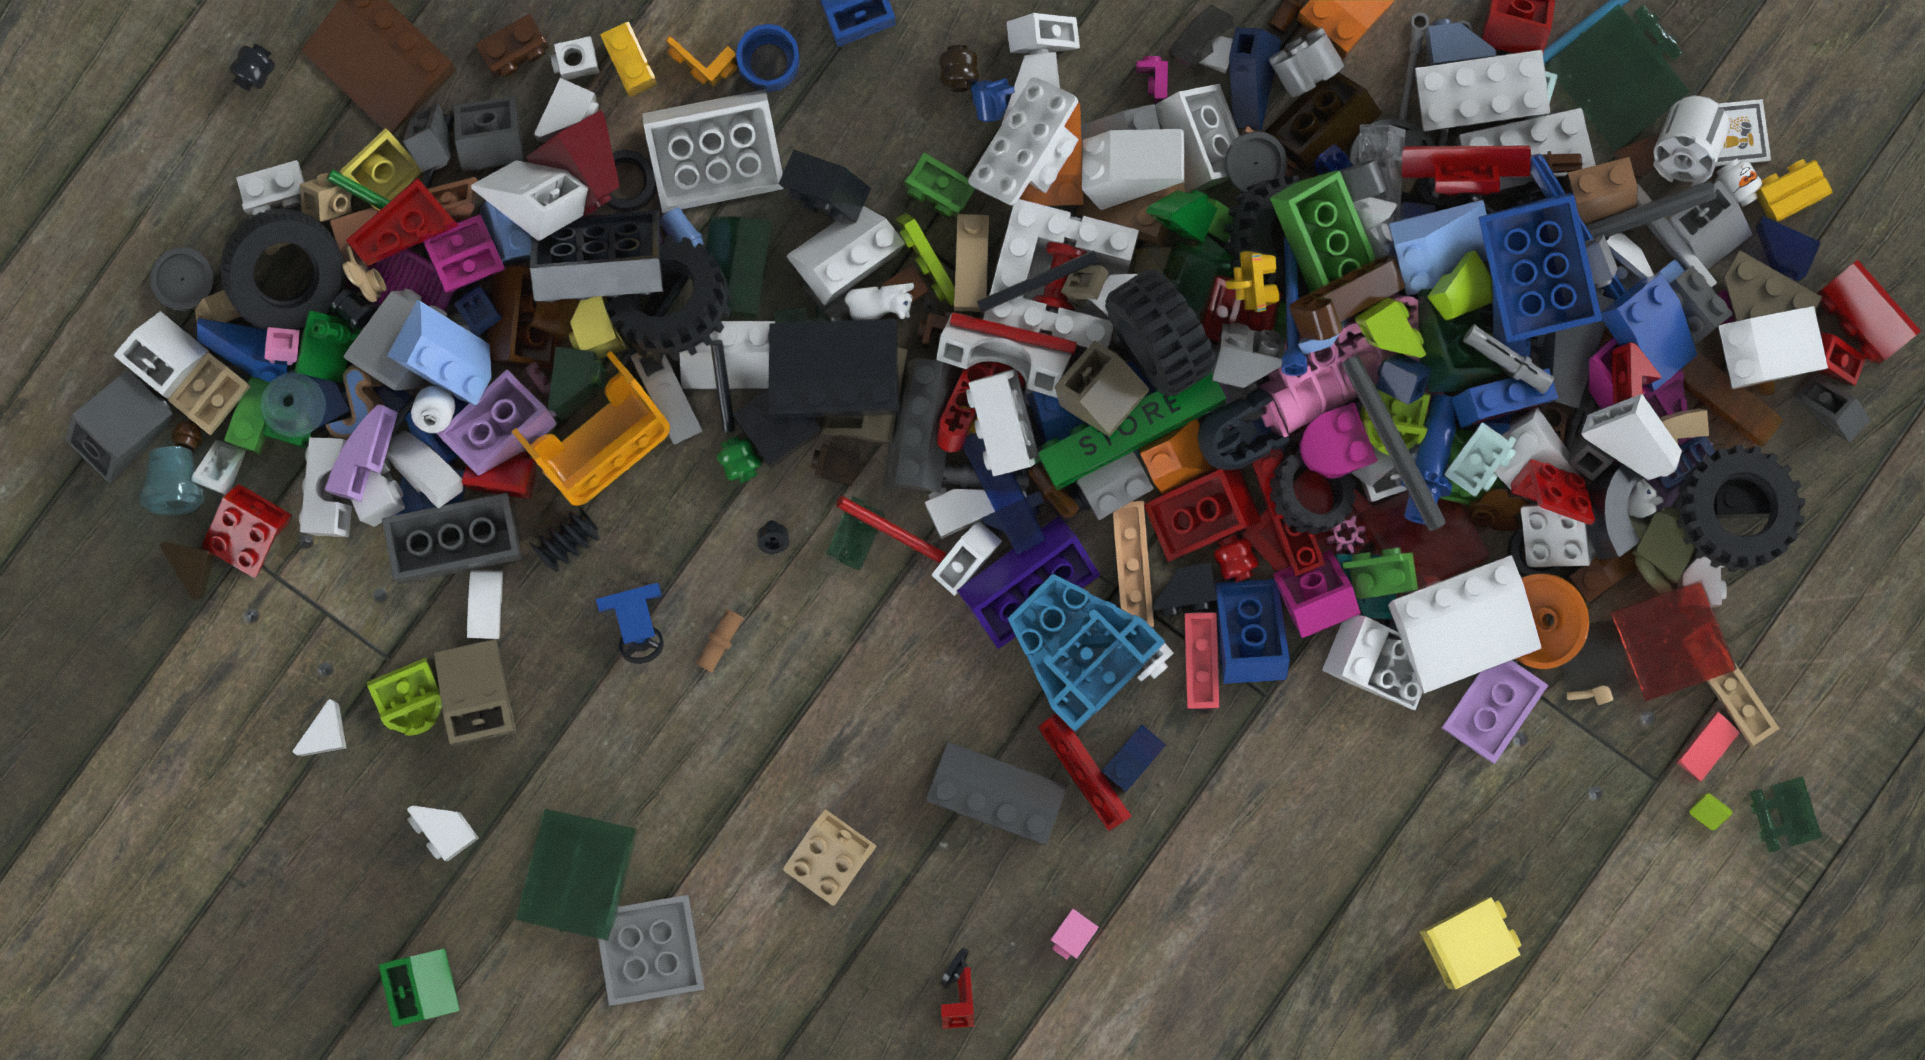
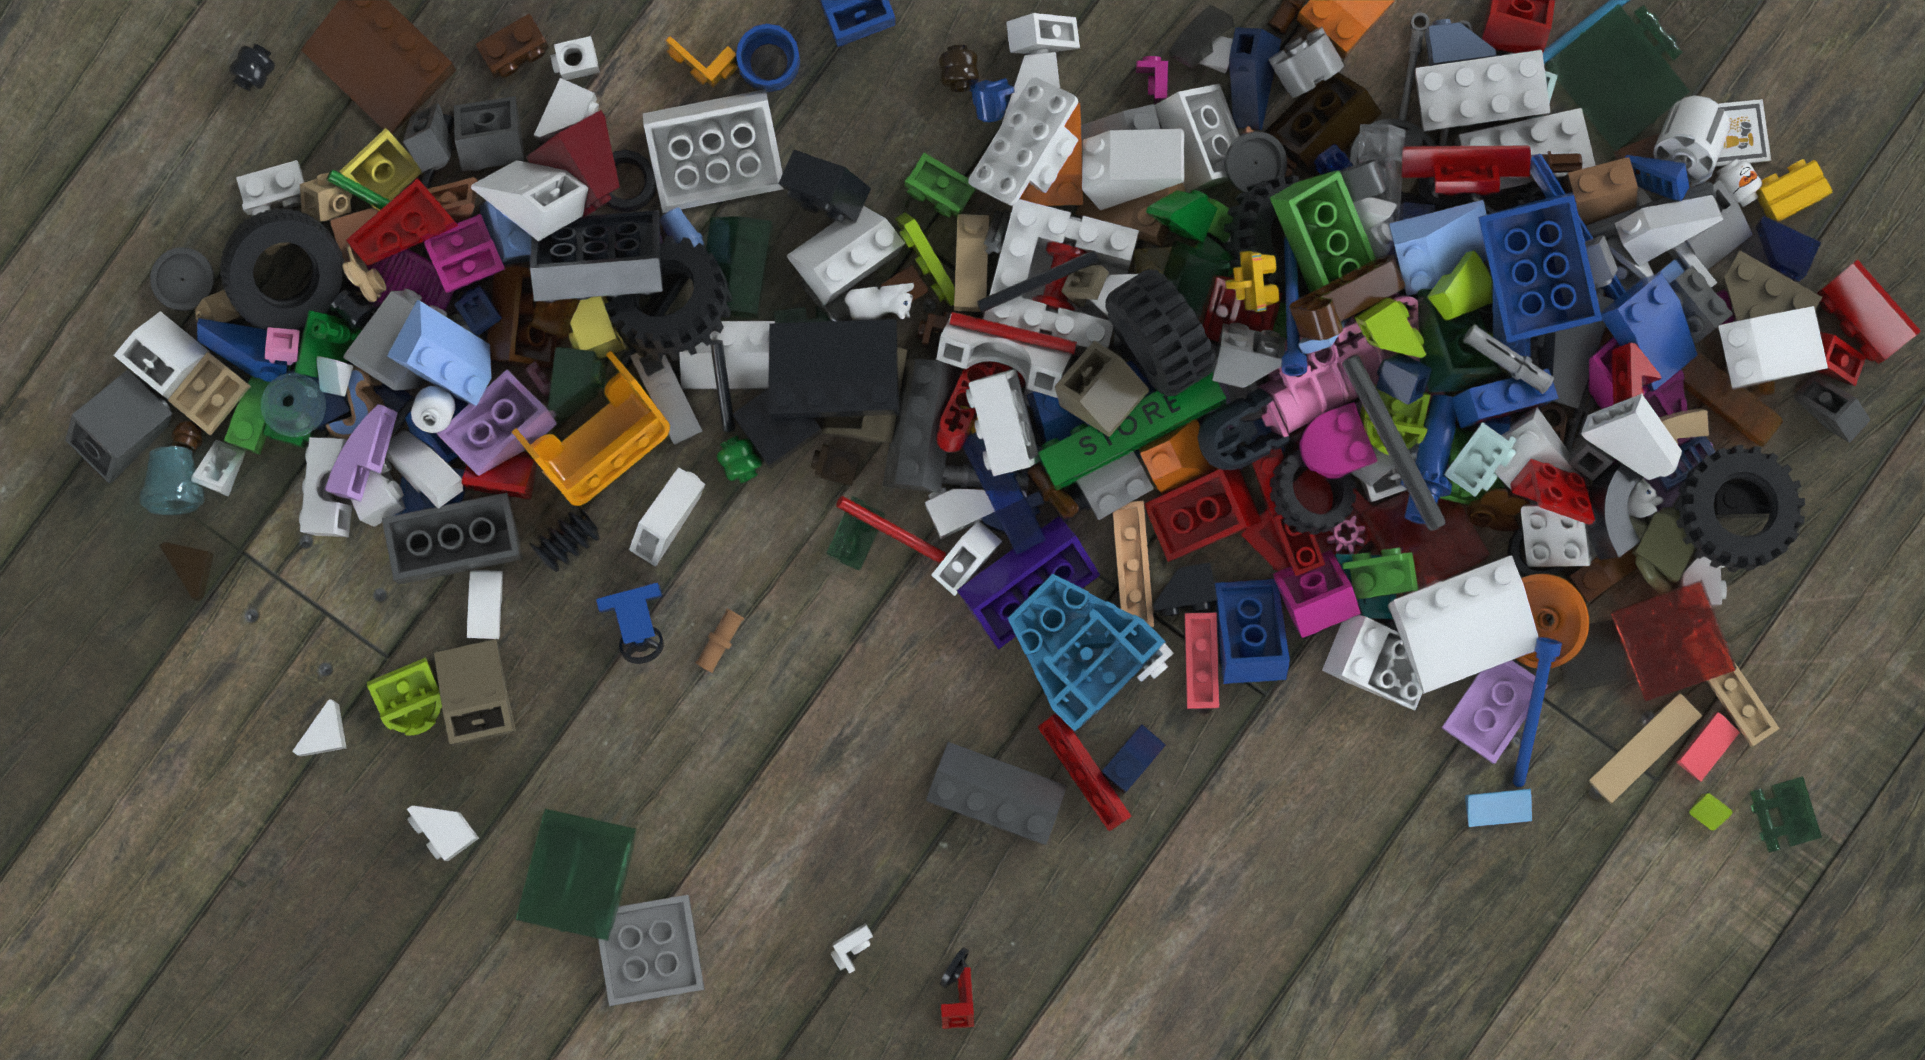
(245, 529): red bracket -> none
(333, 375): none -> white slope
(419, 987): green slope -> none
(628, 59): yellow brick -> none
(666, 516): none -> white slope
(772, 538): black tile -> none
(829, 857): tan bracket -> none
(853, 941): none -> white bracket
(997, 231): none -> dark grey axle
(1073, 935): bright pink brick -> none
(1235, 558): red piece -> none
(1471, 943): light yellow slope -> none
(1499, 807): none -> dark azure slope
(1547, 651): none -> blue piece
(1602, 695): tan hand -> none
(1644, 748): none -> tan tile
(1665, 177): none -> blue slope
(1666, 225): none -> white slope

